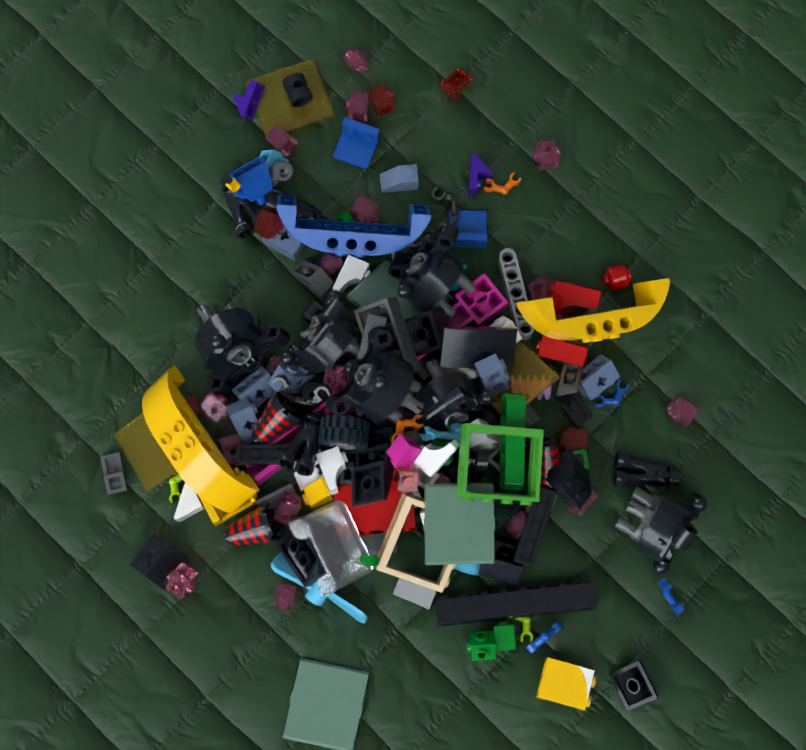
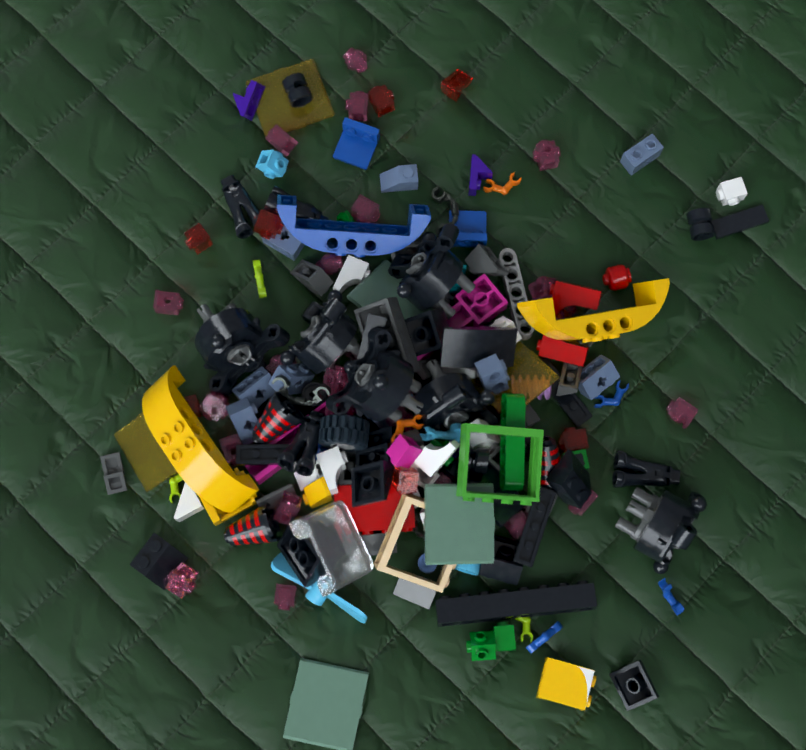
(170, 308): none -> clear pink brick
(197, 239): none -> clear red brick
(256, 179): blue torso -> none
(259, 278): none -> lime arm
(369, 560): green tile -> none
(423, 567): none -> medium blue tile
(483, 261): none -> dark grey slope
(641, 154): none -> sand blue brick
(700, 224): none -> black wheel
(731, 191): none -> white brick
(740, 221): none -> black tile

